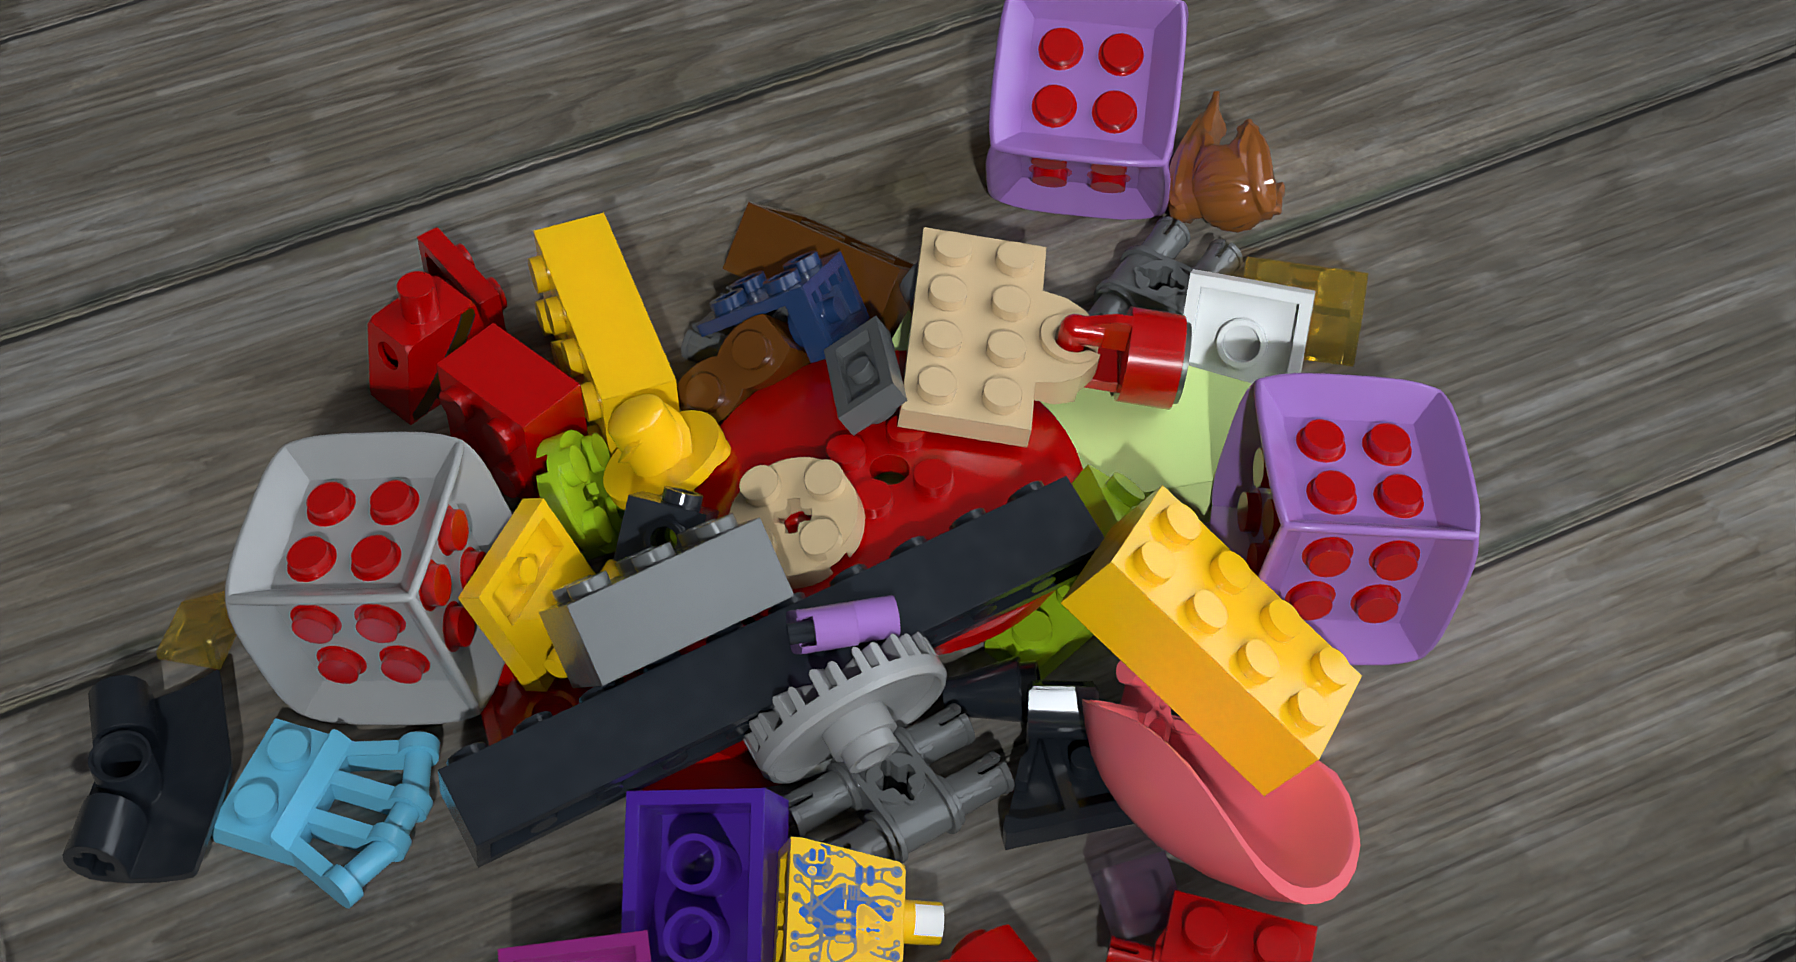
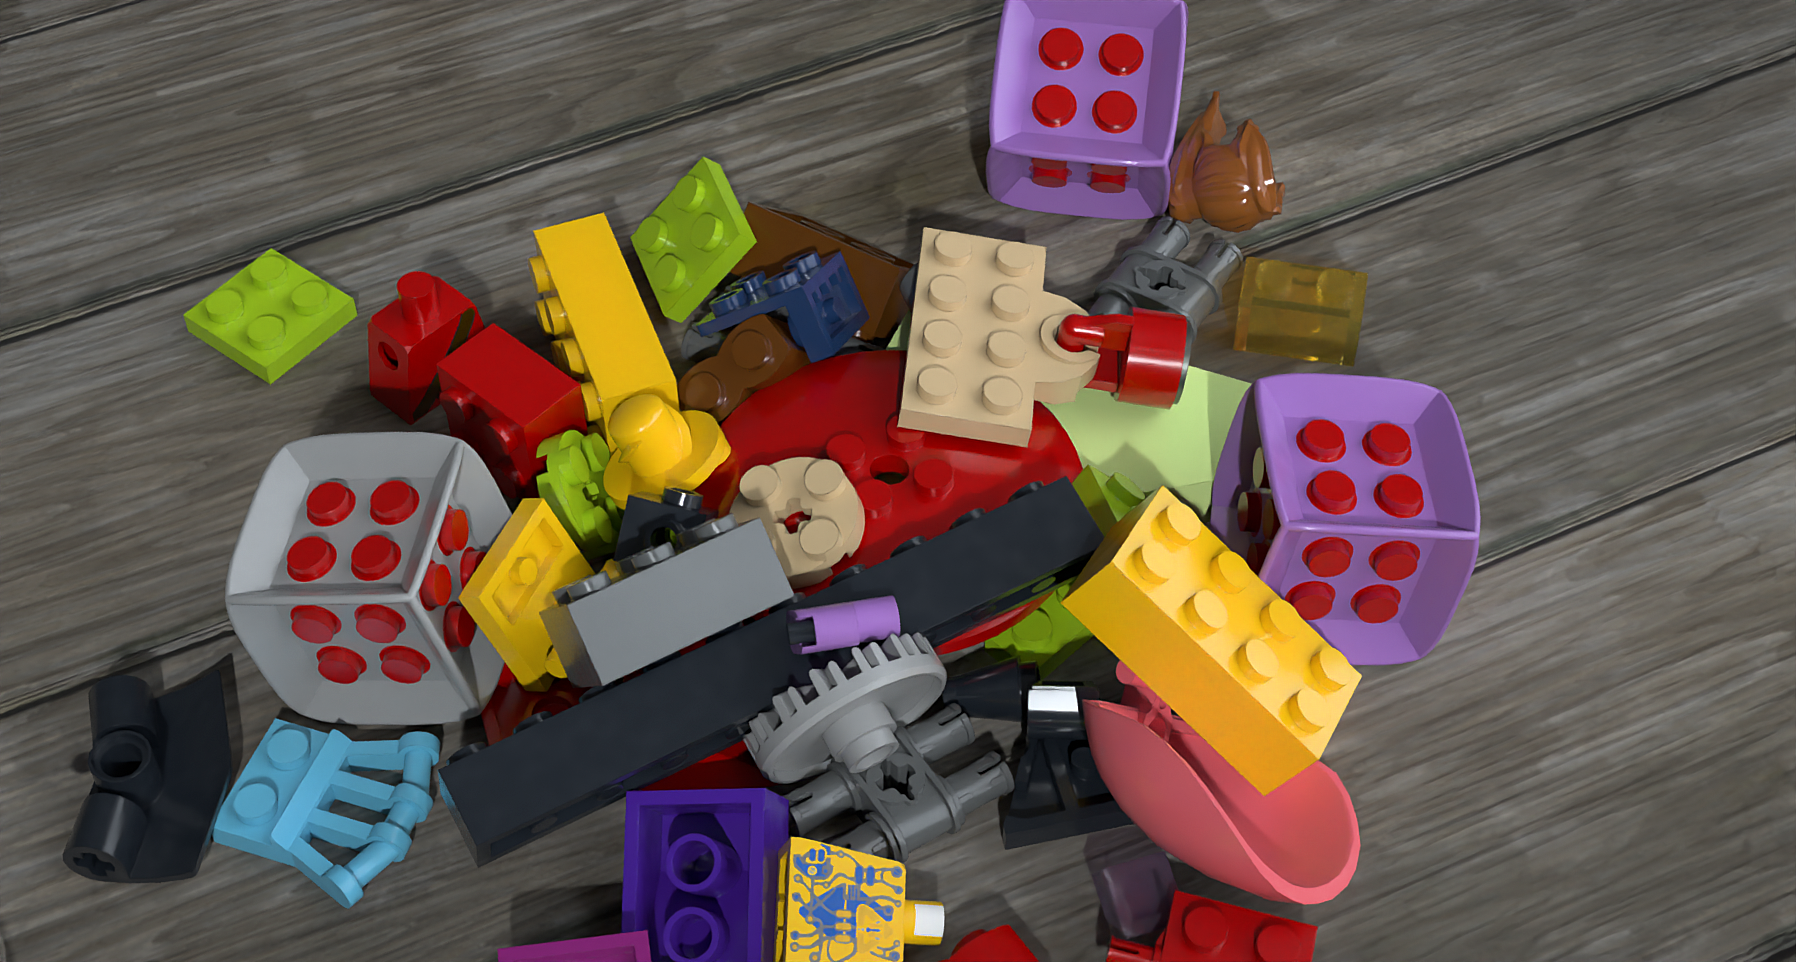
(199, 633): clear yellow slope -> none
(270, 315): none -> lime plate
(458, 269): red plate -> none
(692, 239): none -> lime plate
(865, 376): dark grey plate -> none
(1246, 325): white plate -> none

